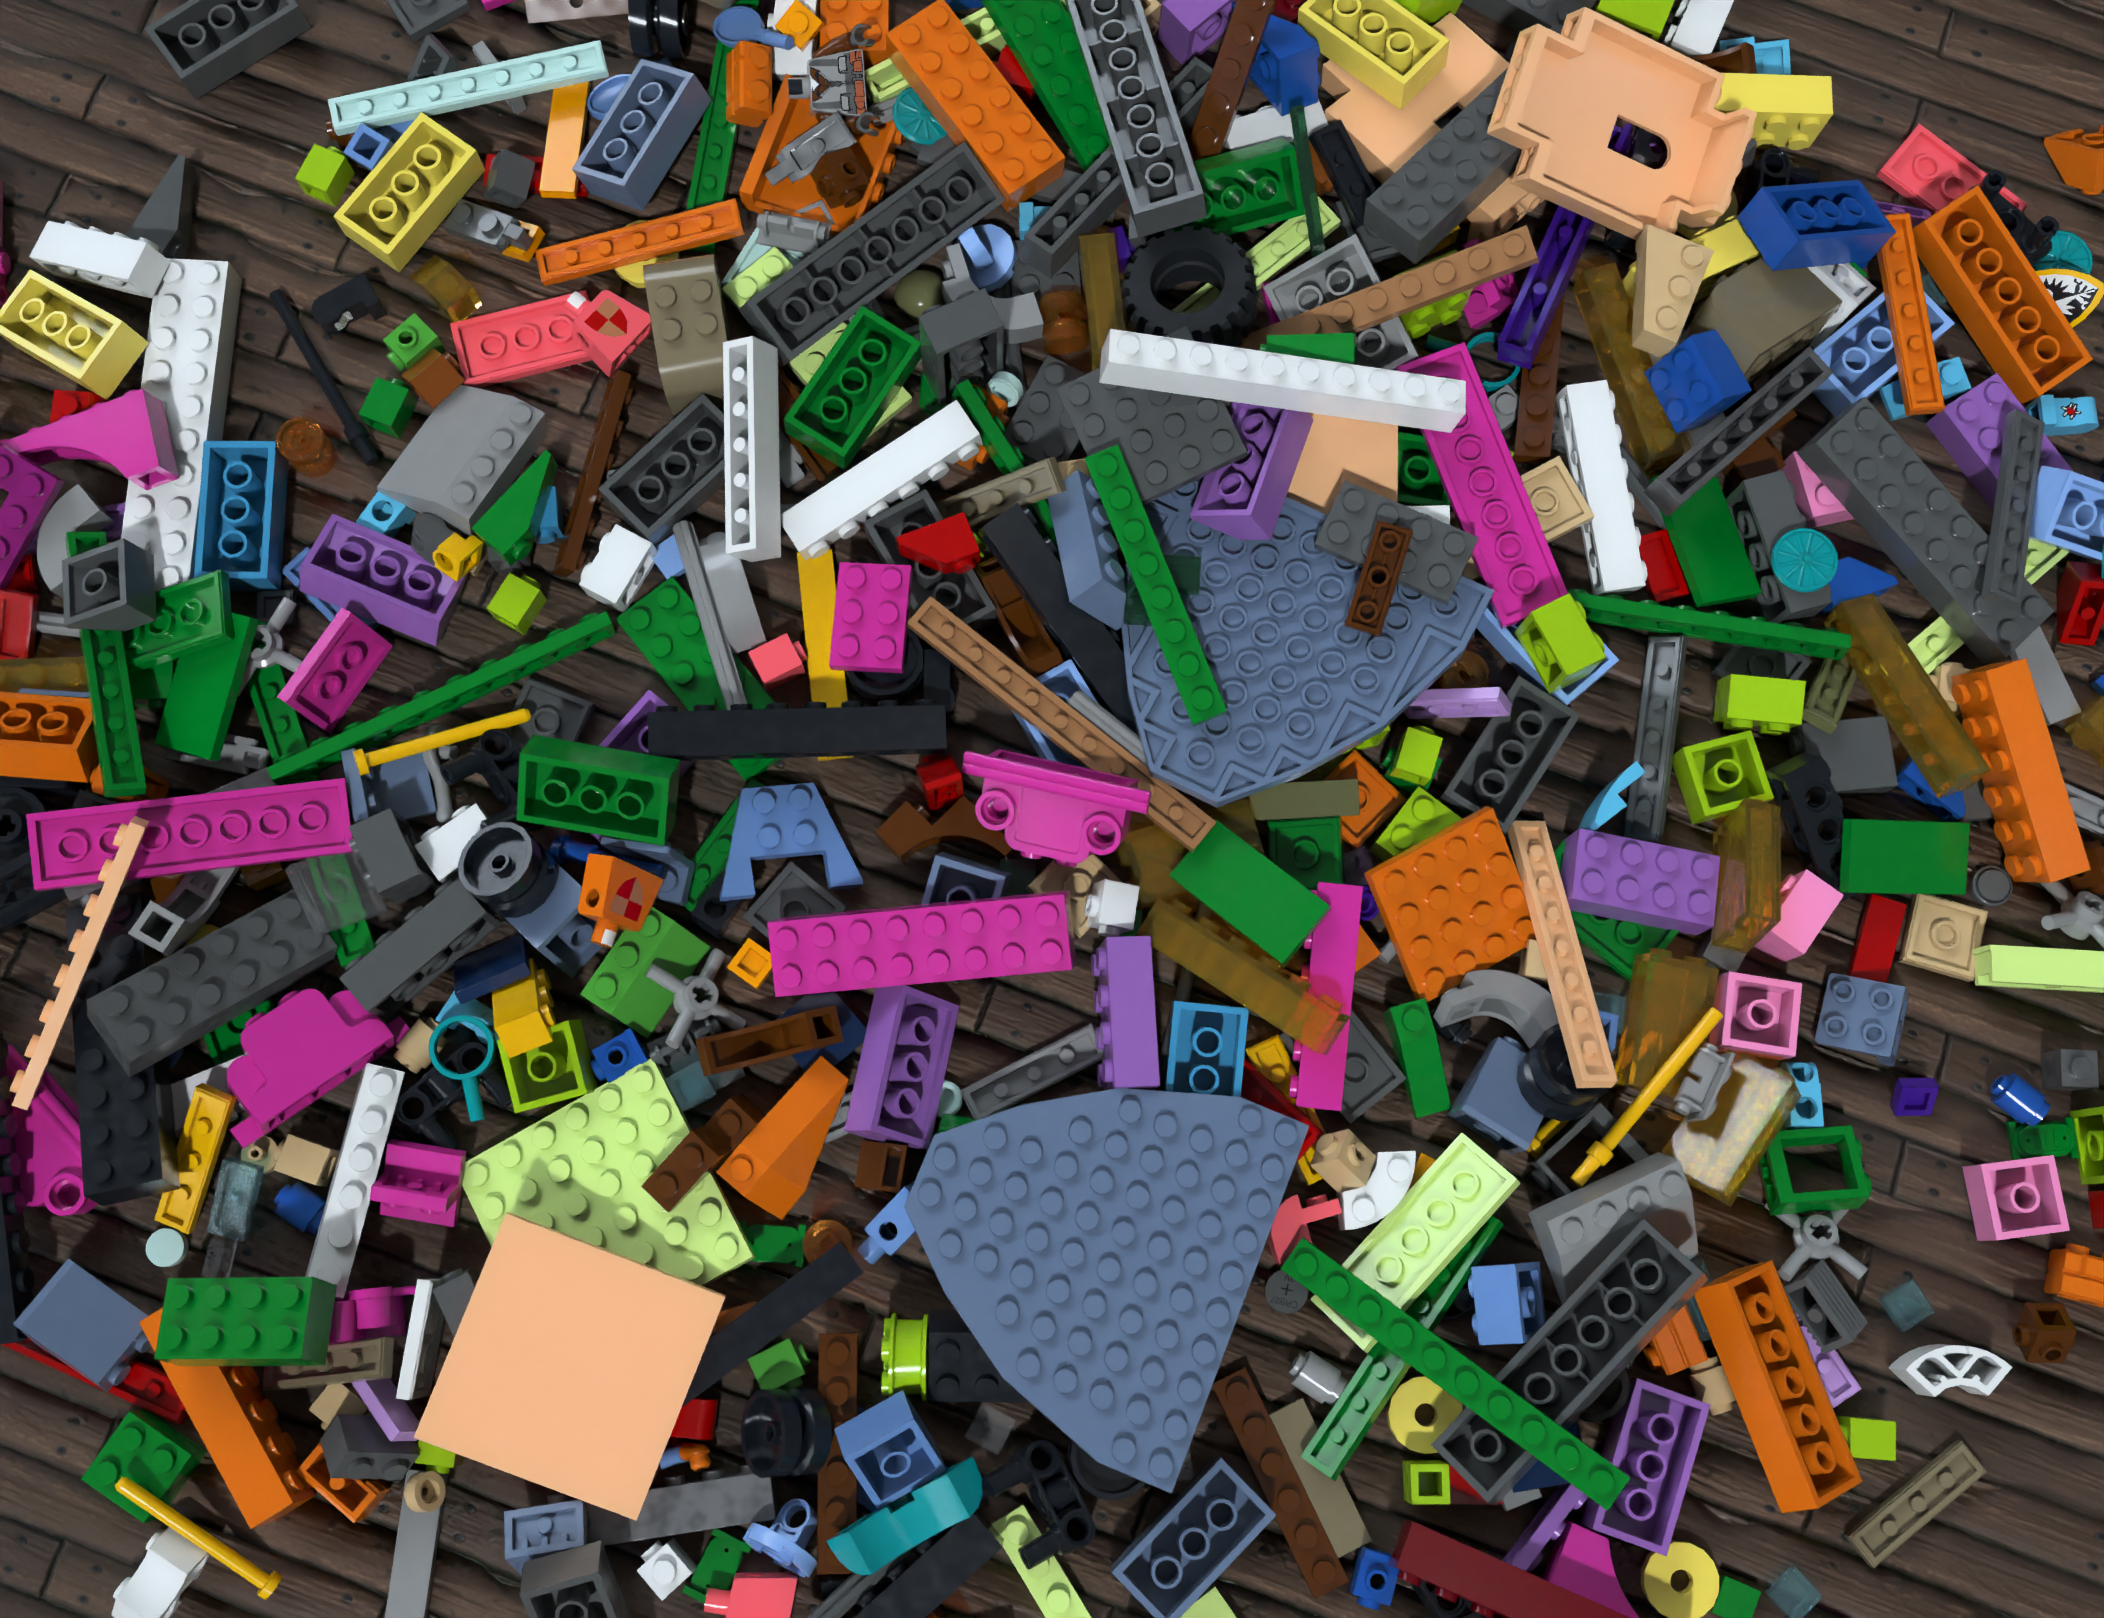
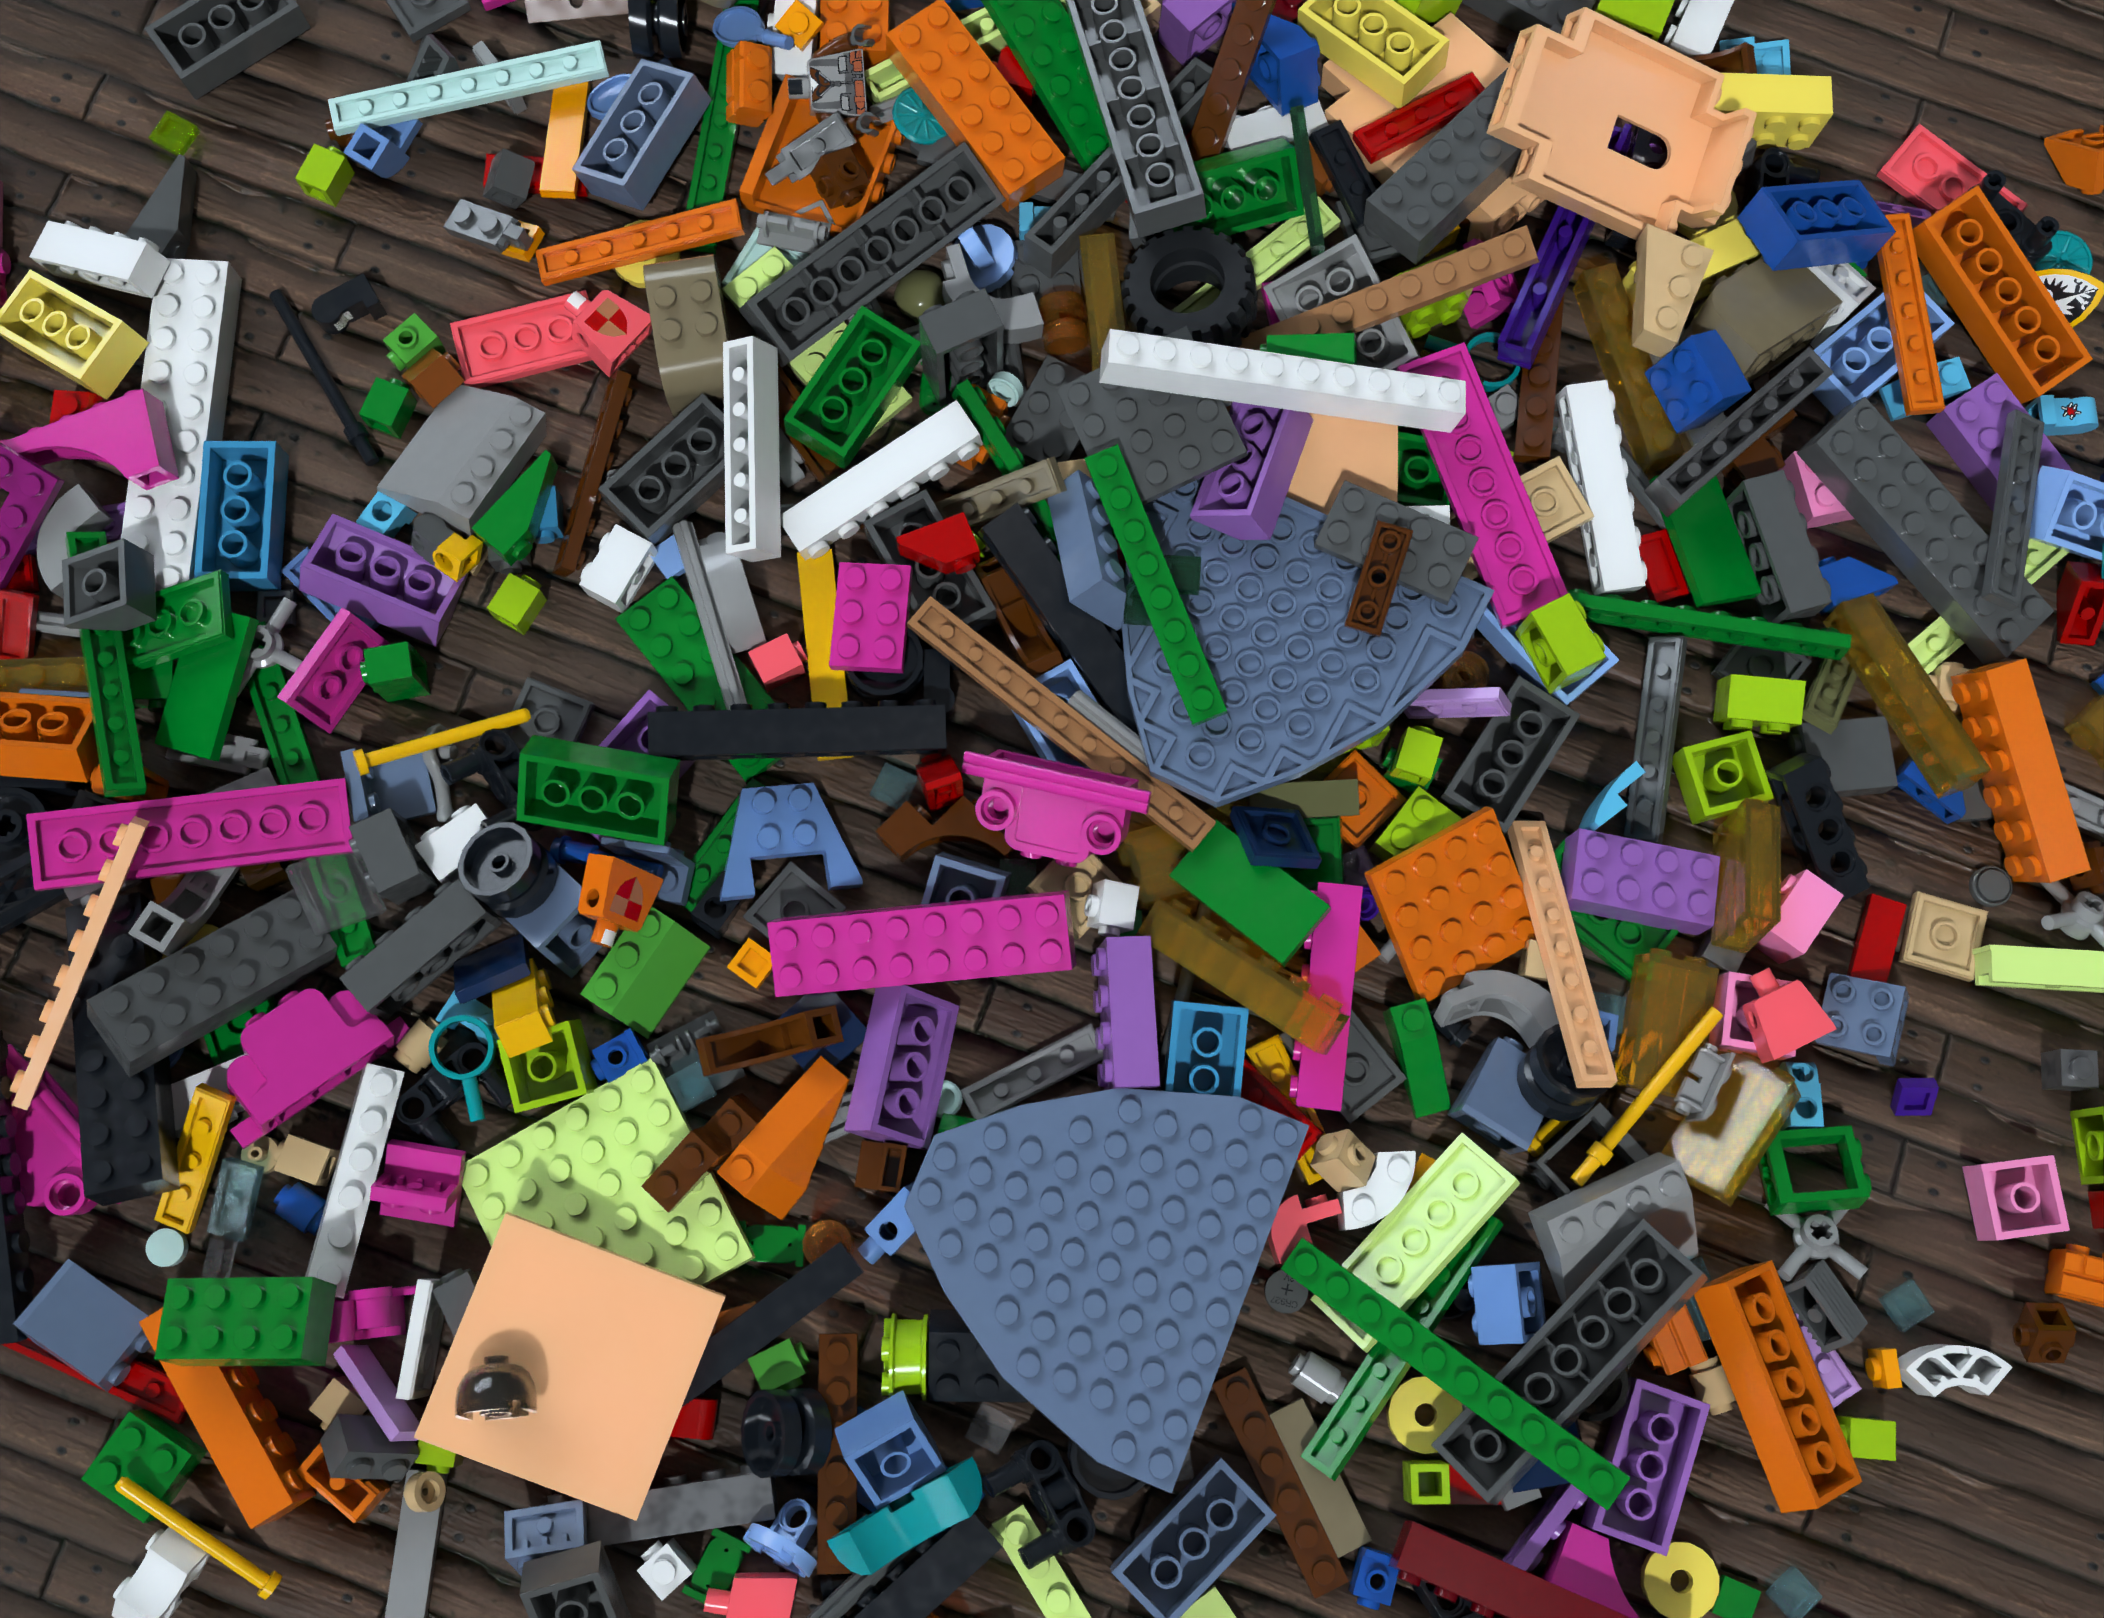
(174, 134): none -> clear neon green tile
(306, 447): clear orange wheel -> none
(344, 1364): dark tan tile -> none
(395, 671): none -> green brick
(410, 192): light yellow brick -> none
(432, 704): green plate -> none
(446, 289): clear yellow slope -> none
(496, 1391): none -> clear smoke cylinder
(685, 994): light grey bar -> none
(685, 1452): orange arm -> none
(893, 786): none -> clear light blue tile
(1124, 248): dark purple plate -> none
(1275, 837): none -> dark blue tile
(1416, 118): none -> red tile
(1783, 1016): none -> coral torso
(1804, 560): teal wheel -> none
(1883, 1368): none -> light orange plate
(1904, 857): green tile -> none
(1915, 1503): dark tan tile -> none
(2019, 1099): blue brick -> none
(2043, 1139): green piece -> none
(2050, 683): light grey tile -> none

